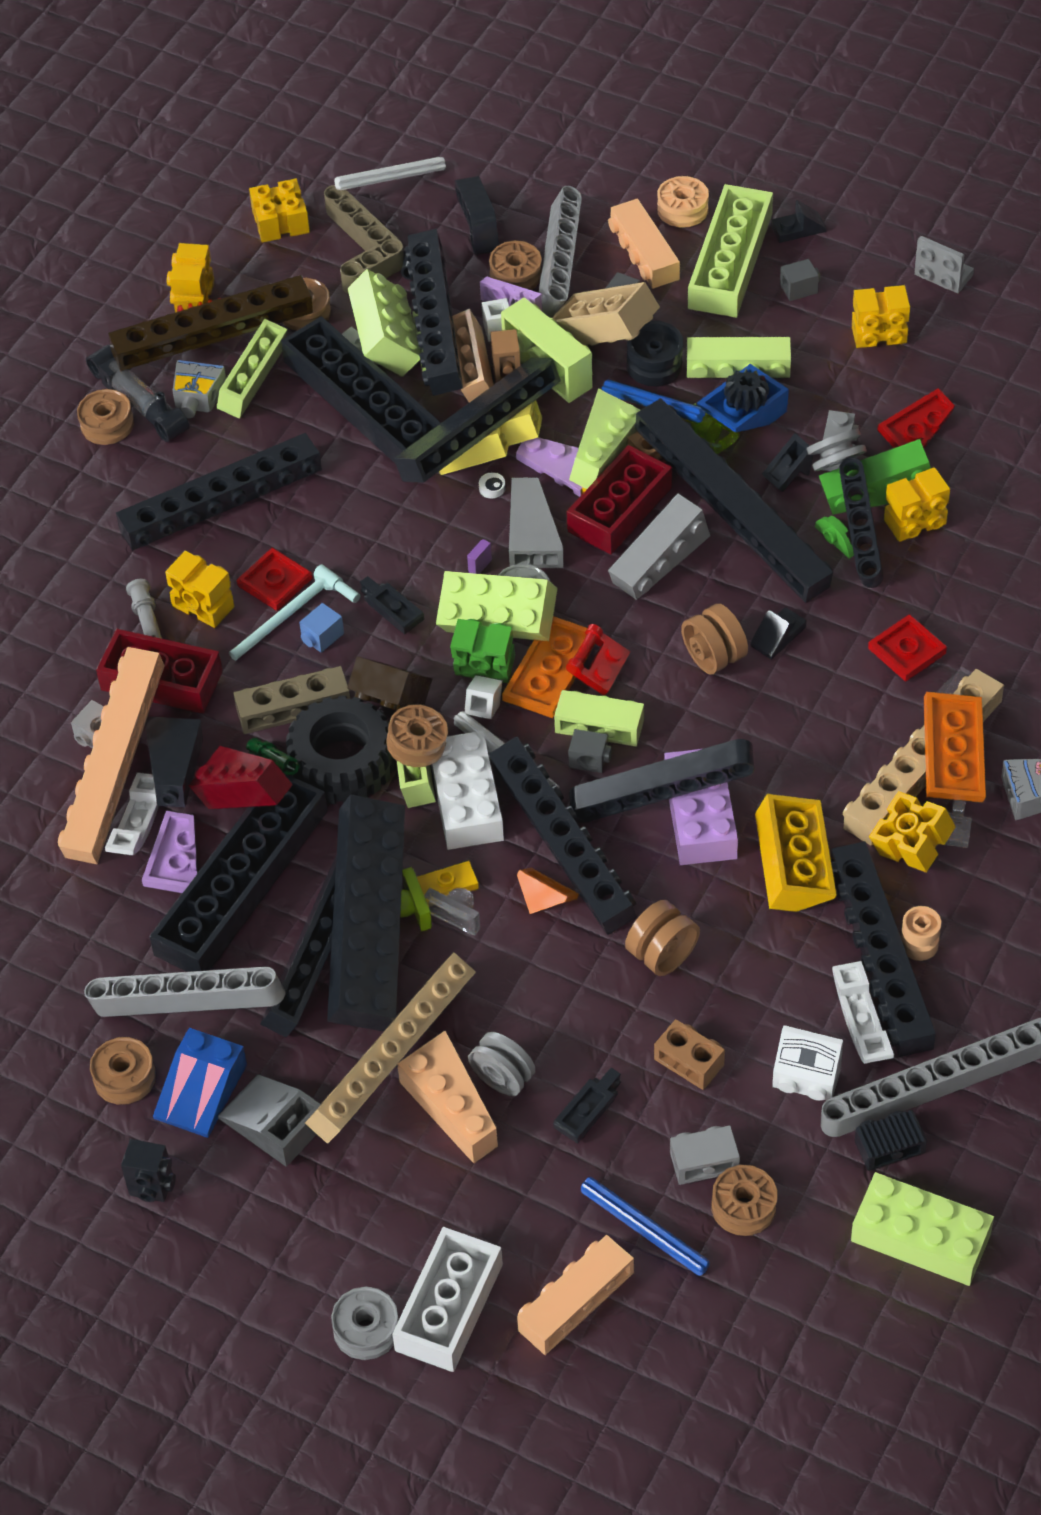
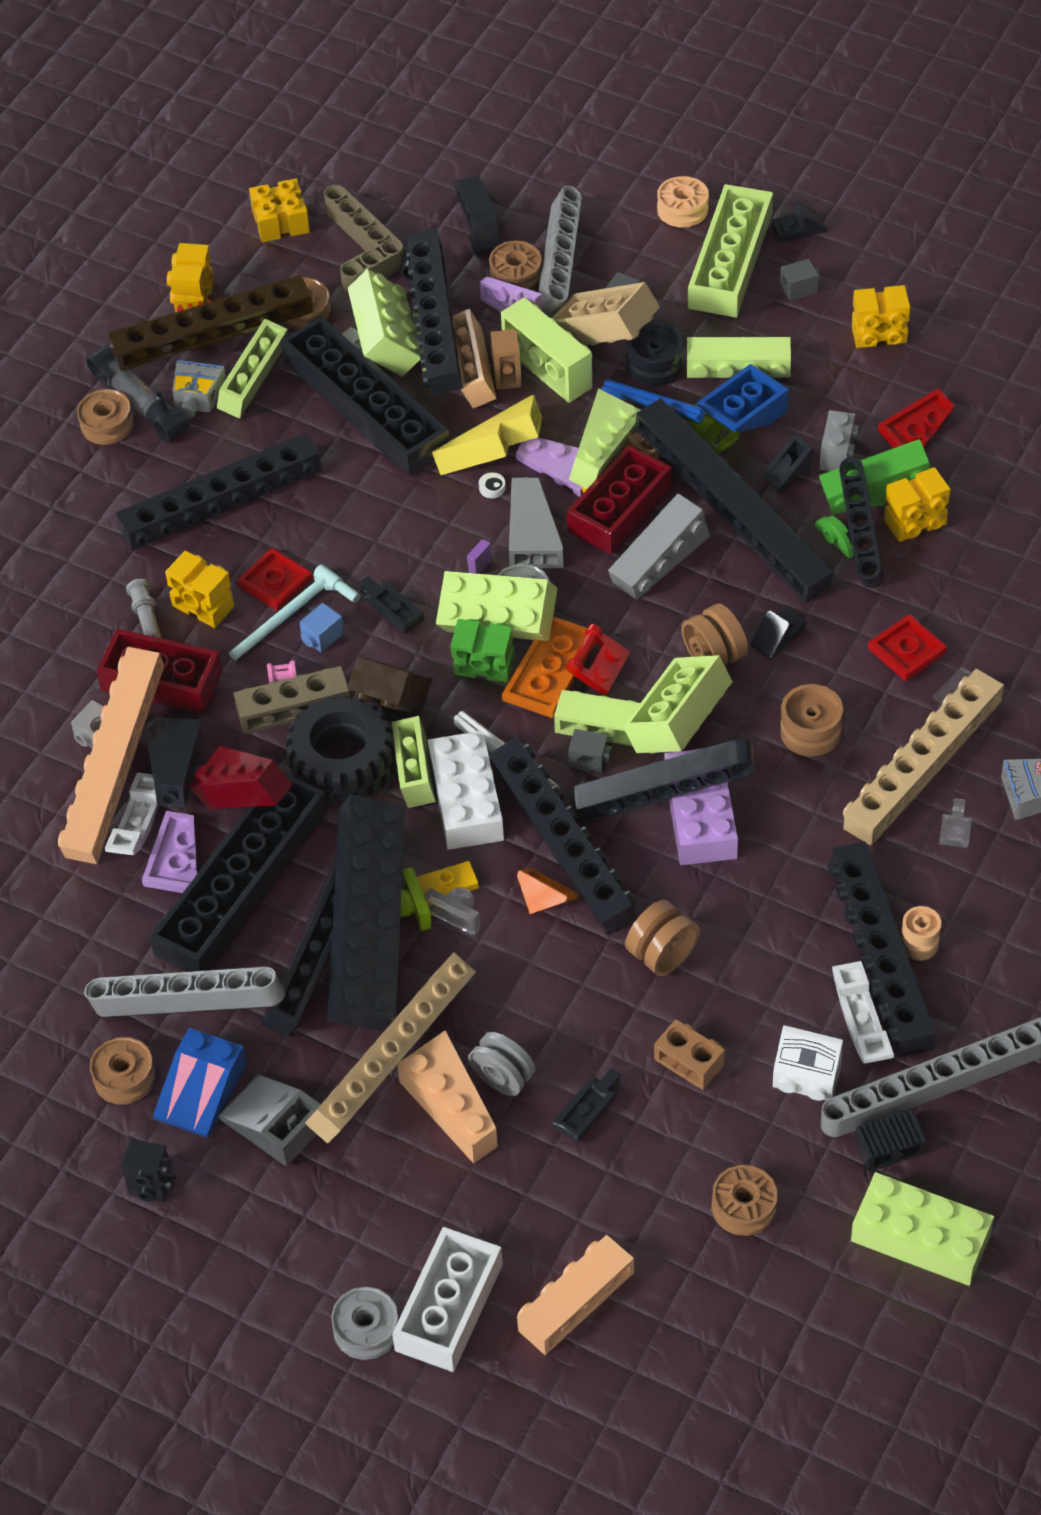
(268, 750): dark green pin -> none
(281, 672): none -> bright pink bush
(390, 173): white axle -> none
(417, 735): medium nougat wheel -> none
(477, 420): black brick -> none
(483, 697): white brick -> none
(492, 315): white brick -> none
(644, 243): light nougat brick -> none
(645, 1226): blue axle -> none
(677, 704): none -> yellowish green brick
(703, 1154): light grey brick -> none
(746, 390): black gear -> none
(794, 852): yellow slope -> none
(811, 720): none -> medium nougat wheel
(836, 449): light grey wheel -> none
(912, 831): yellow brick -> none
(941, 265): light grey bracket -> none
(954, 747): orange plate -> none

